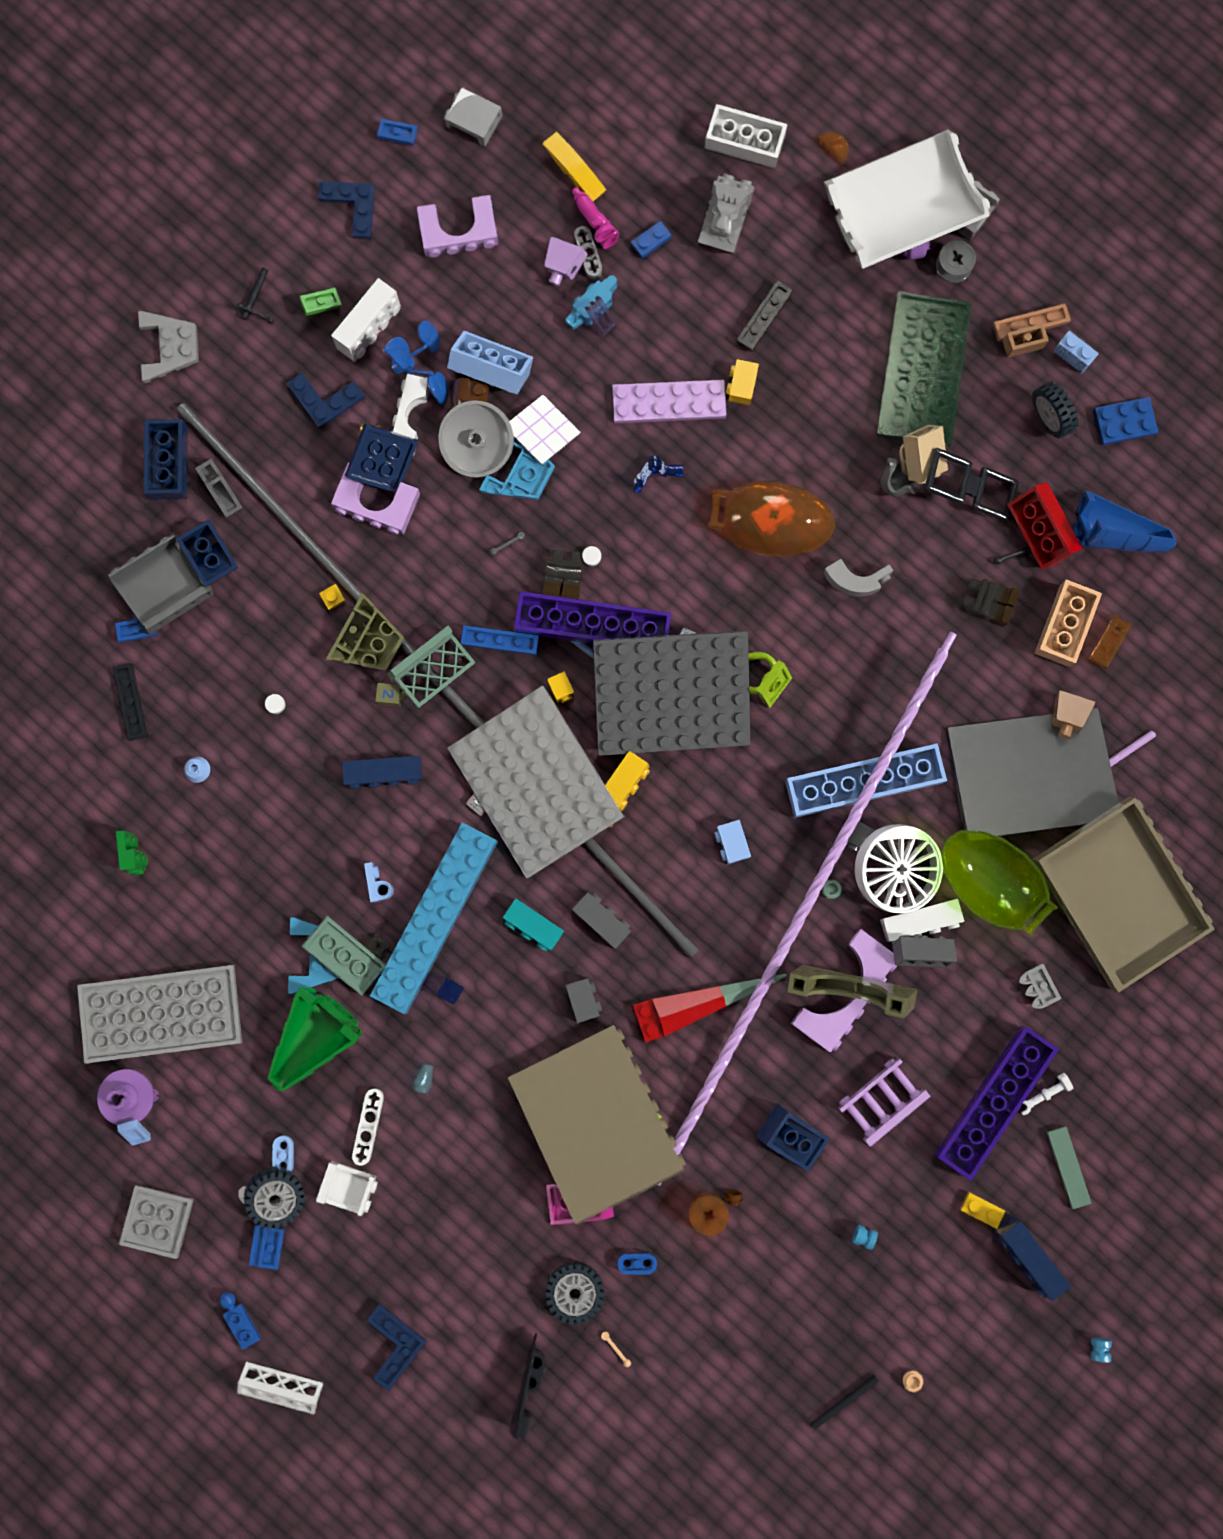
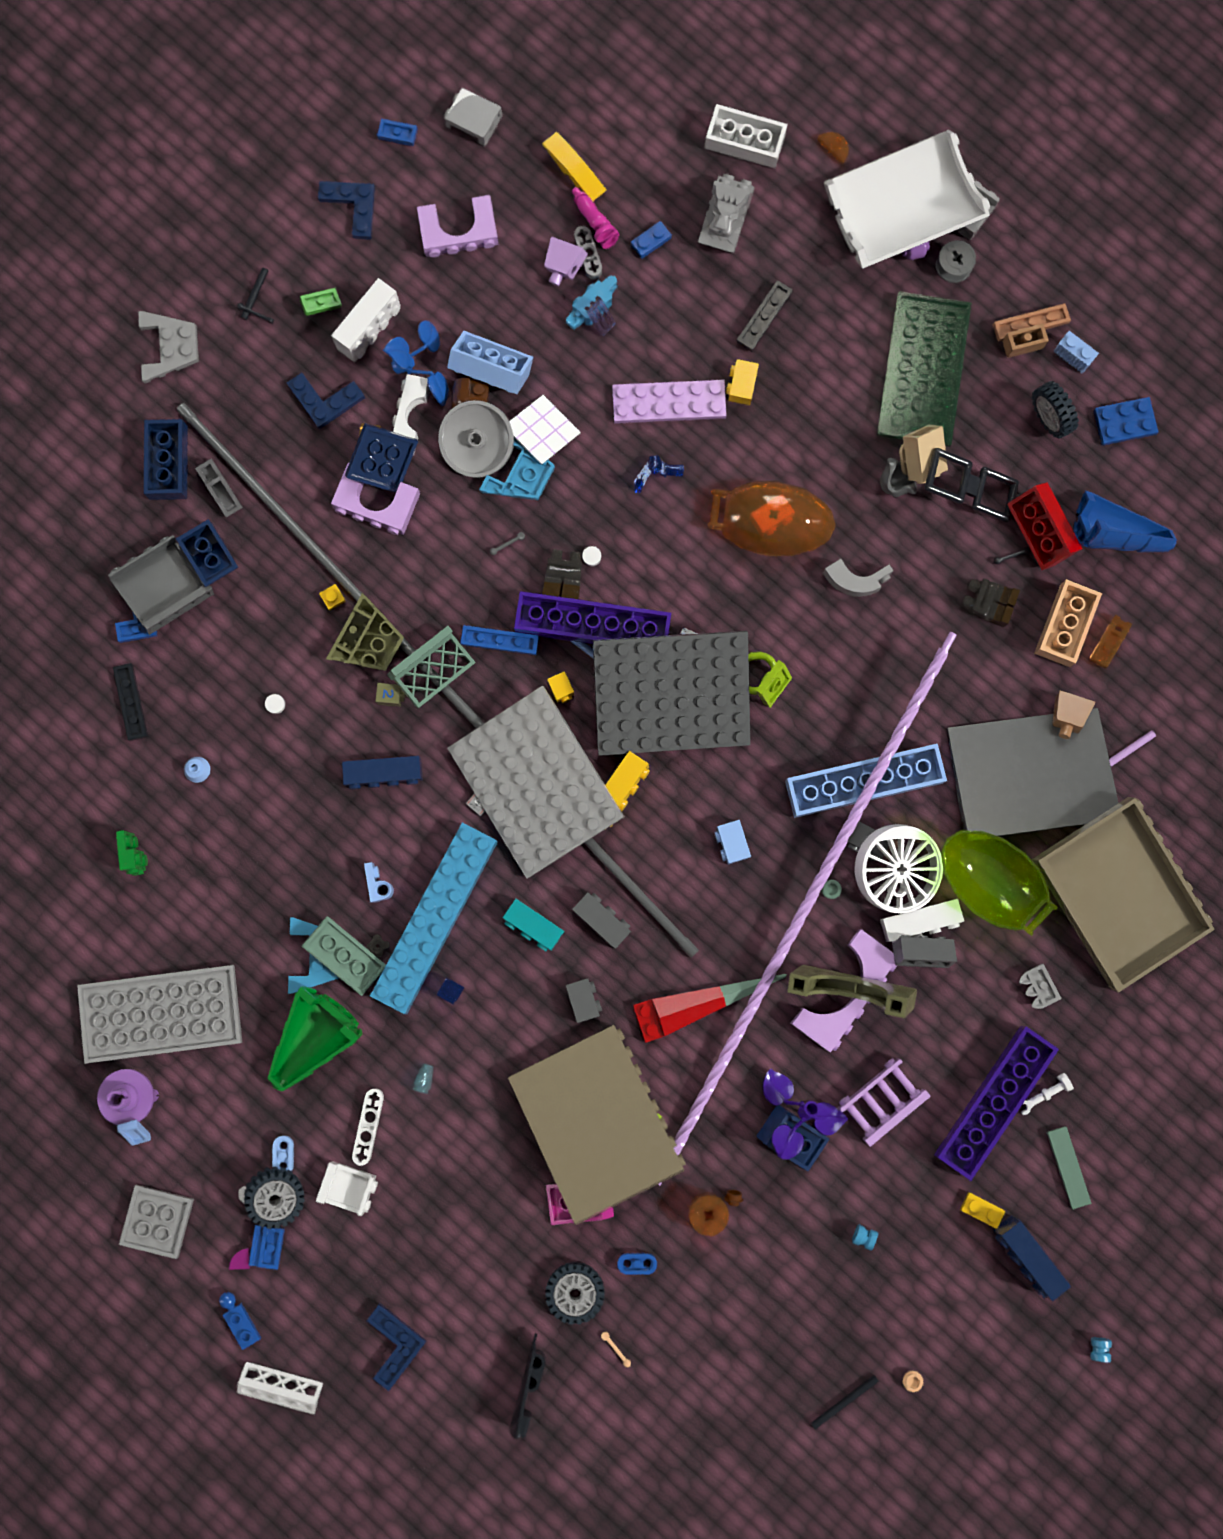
(240, 1260): none -> magenta tile
(785, 1140): none -> dark purple plant

